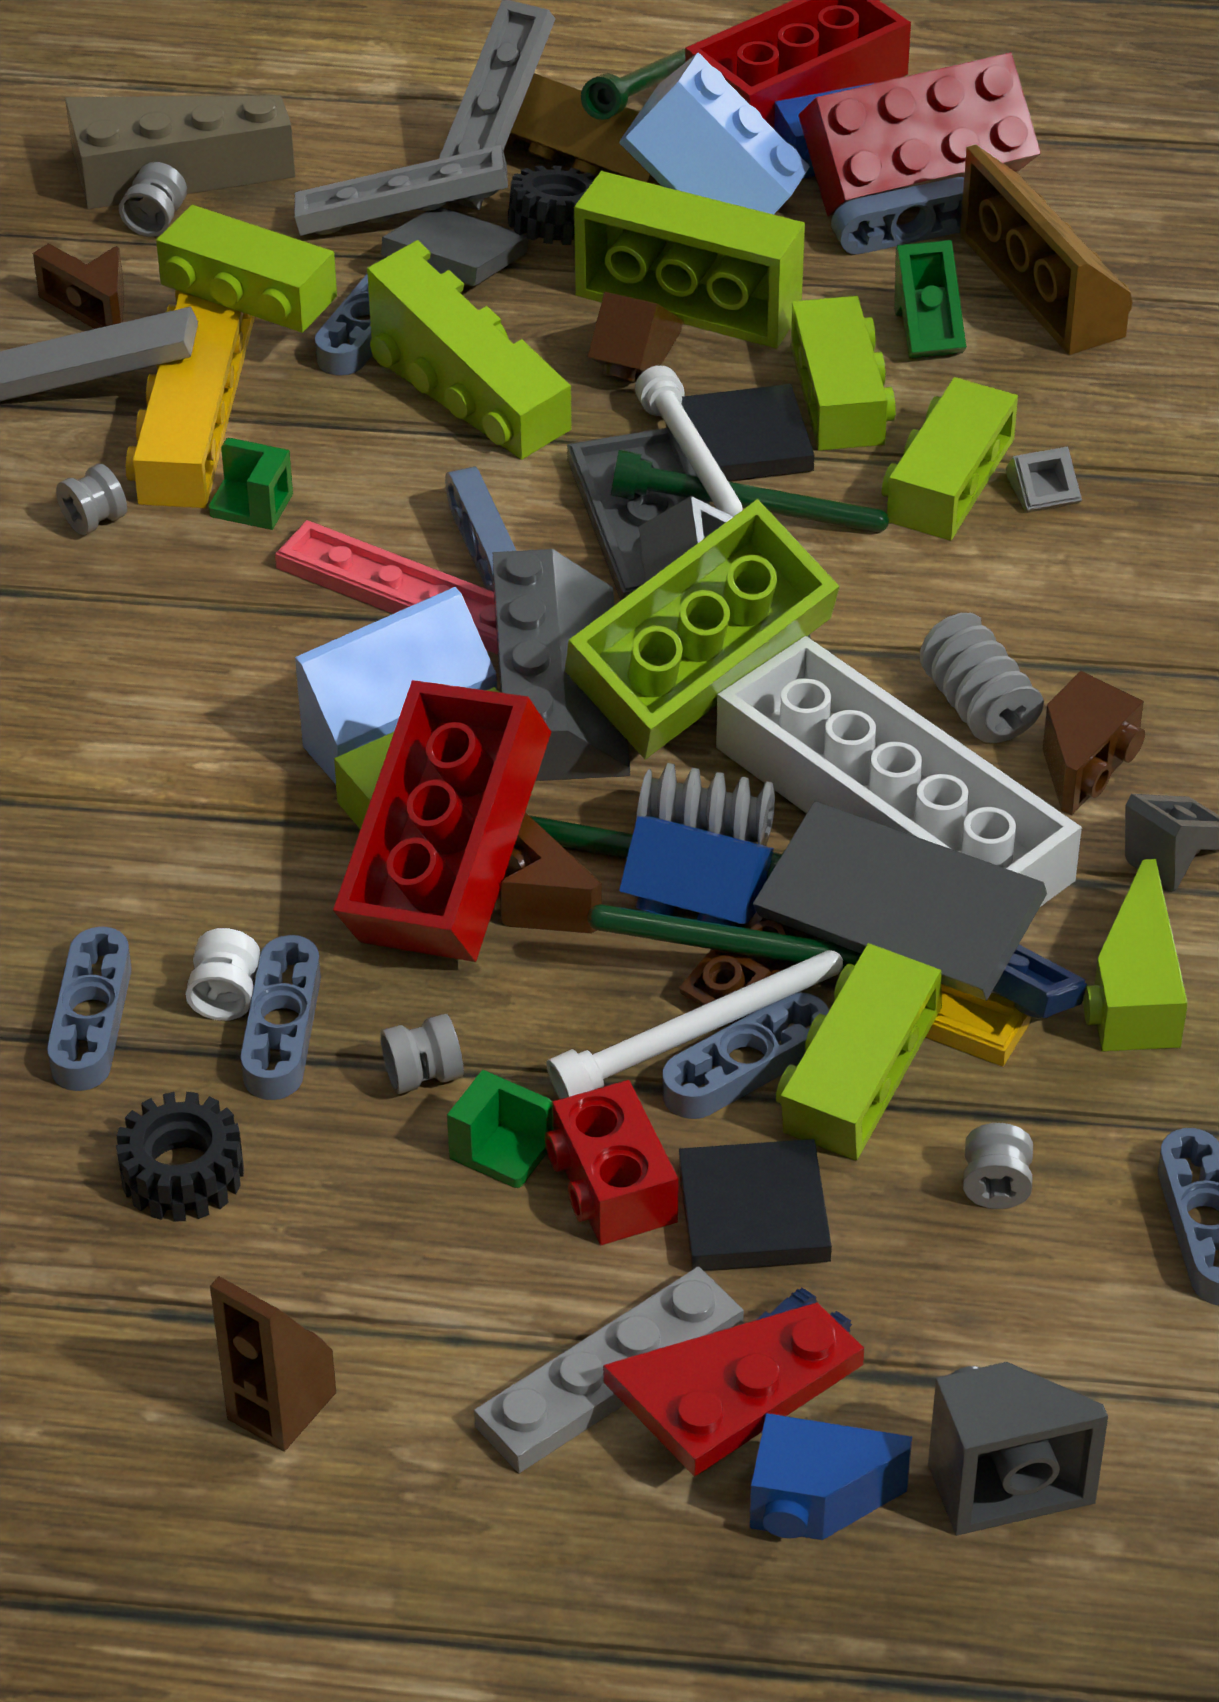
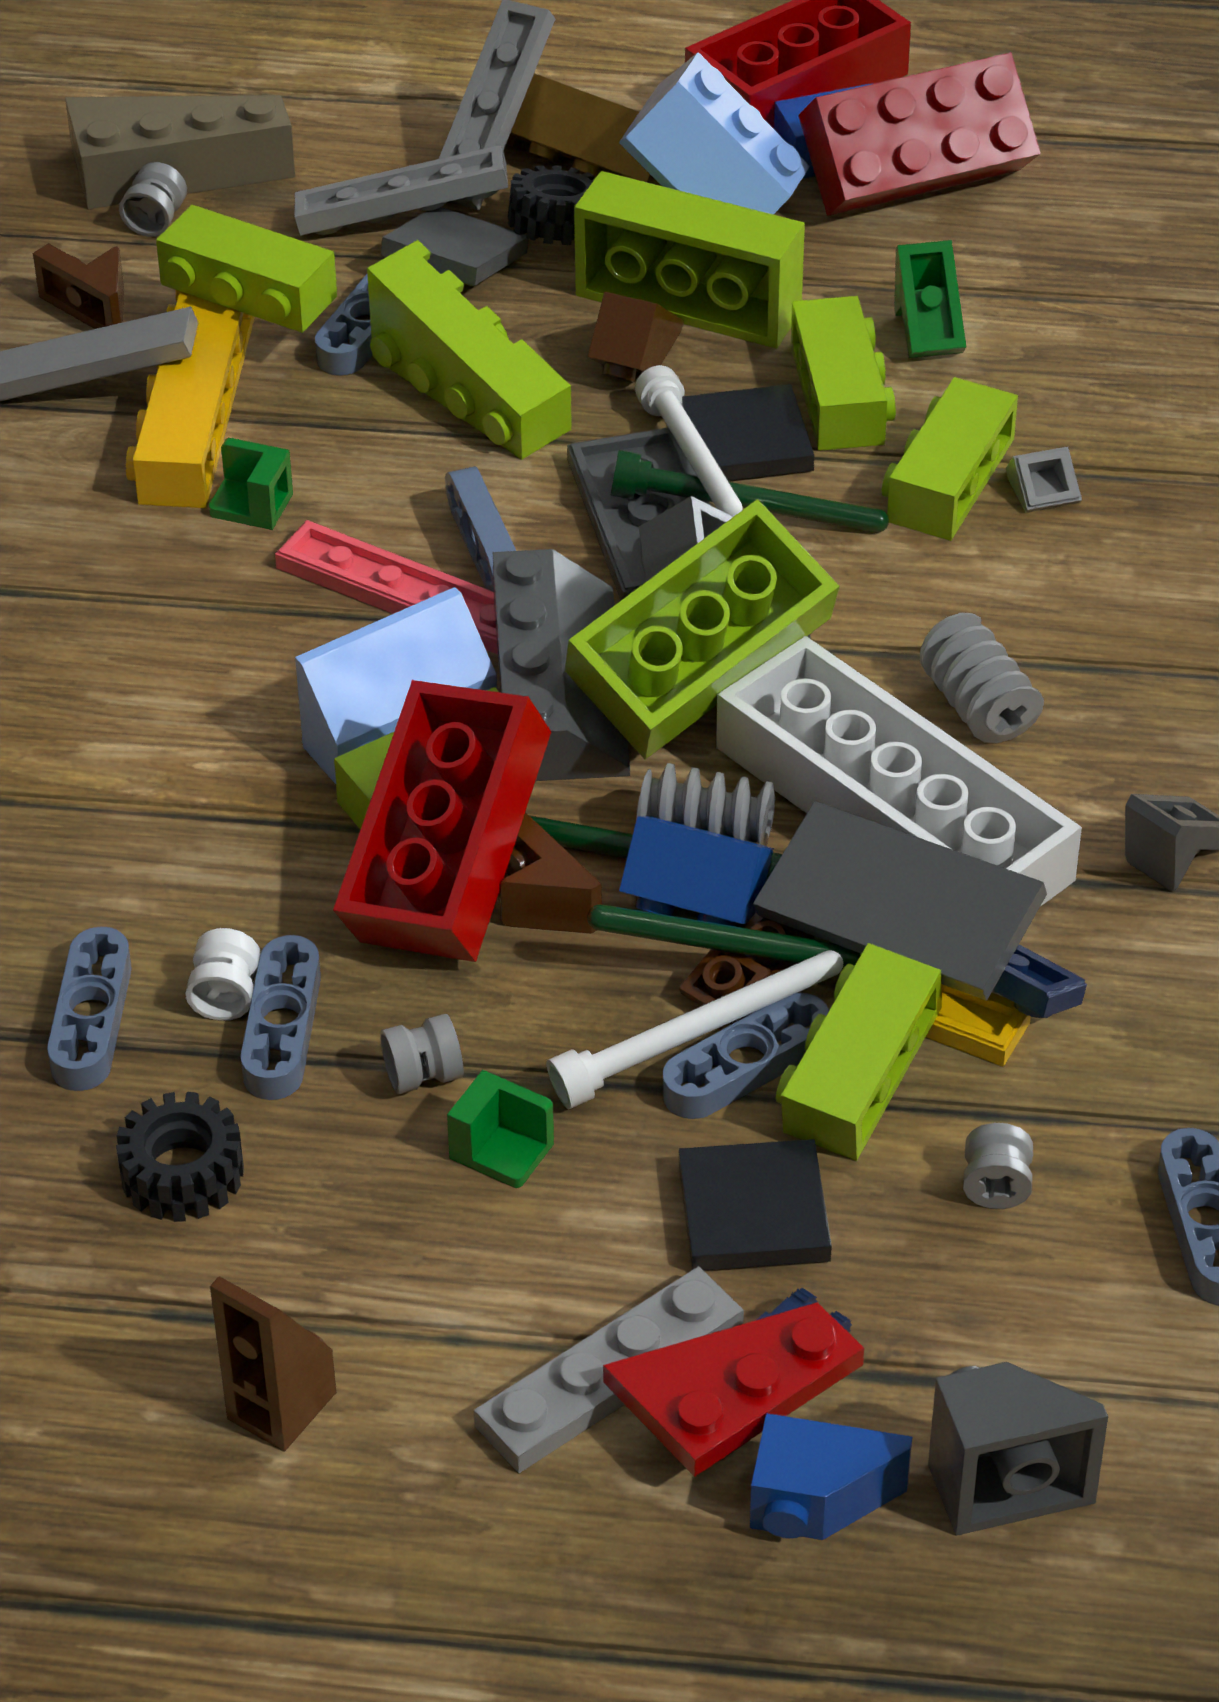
(91, 499): light grey wheel -> none
(608, 94): dark green piece -> none
(613, 1163): red brick -> none
(884, 209): sand blue beam -> none
(1040, 257): pearl gold slope -> none
(1088, 736): reddish brown slope -> none
(1138, 977): lime slope -> none

